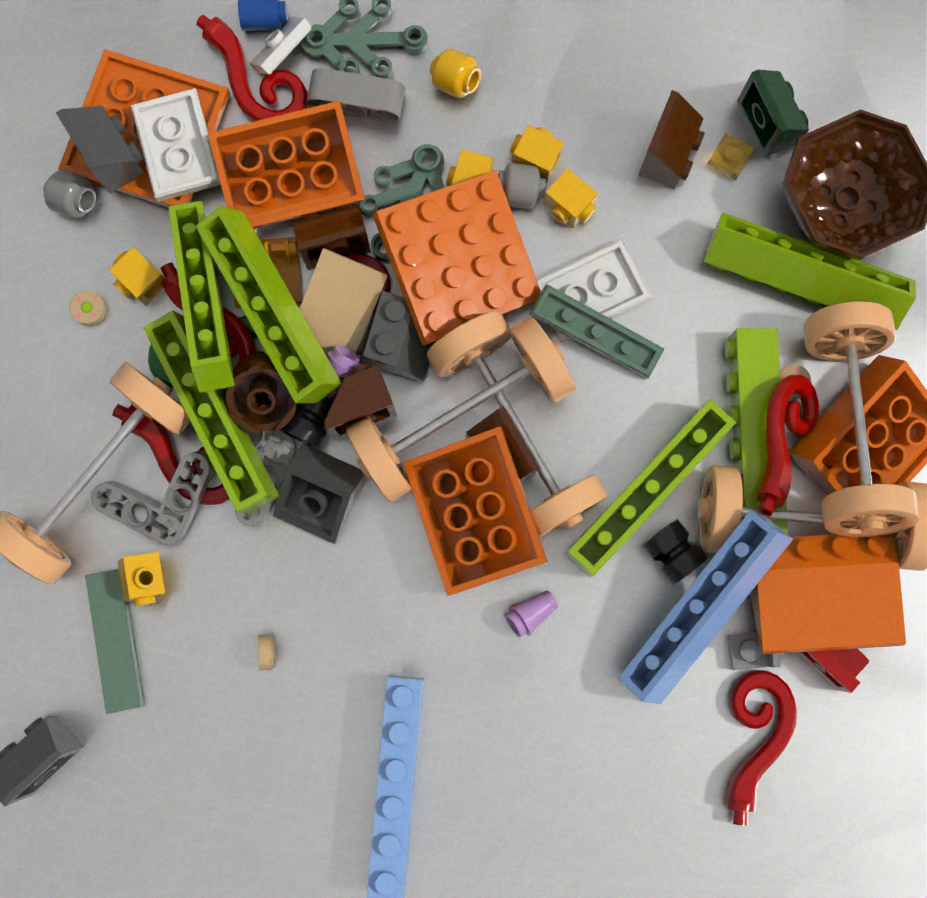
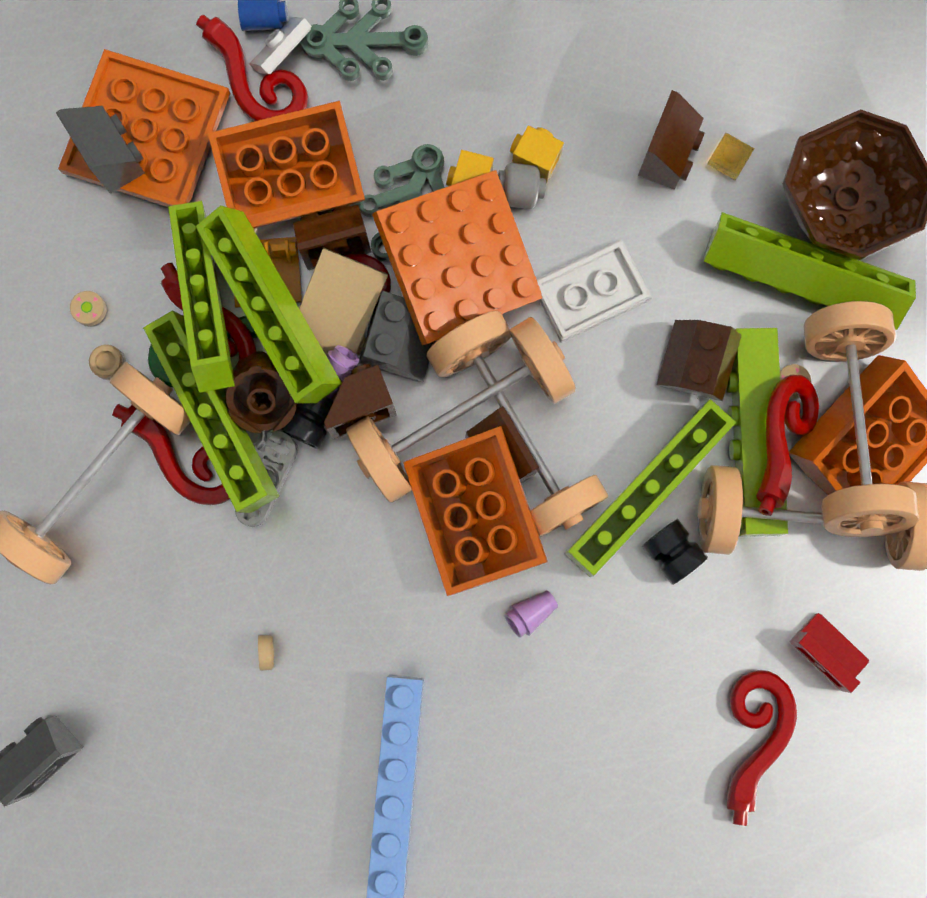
(69, 194): light grey head -> none
(105, 361): none -> tan tile
(114, 642): sand green tile -> none
(136, 276): yellow brick -> none
(141, 578): yellow brick -> none
(168, 510): light grey beam -> none
(175, 144): white tile -> none
(318, 493): dark grey slope -> none
(358, 94): light grey beam -> none
(455, 73): yellow head -> none
(570, 199): yellow brick -> none
(596, 331): sand green tile -> none
(699, 358): none -> reddish brown slope
(705, 608): light blue brick -> none
(746, 652): light grey bracket -> none
(772, 111): dark green slope -> none
(830, 596): orange slope -> none

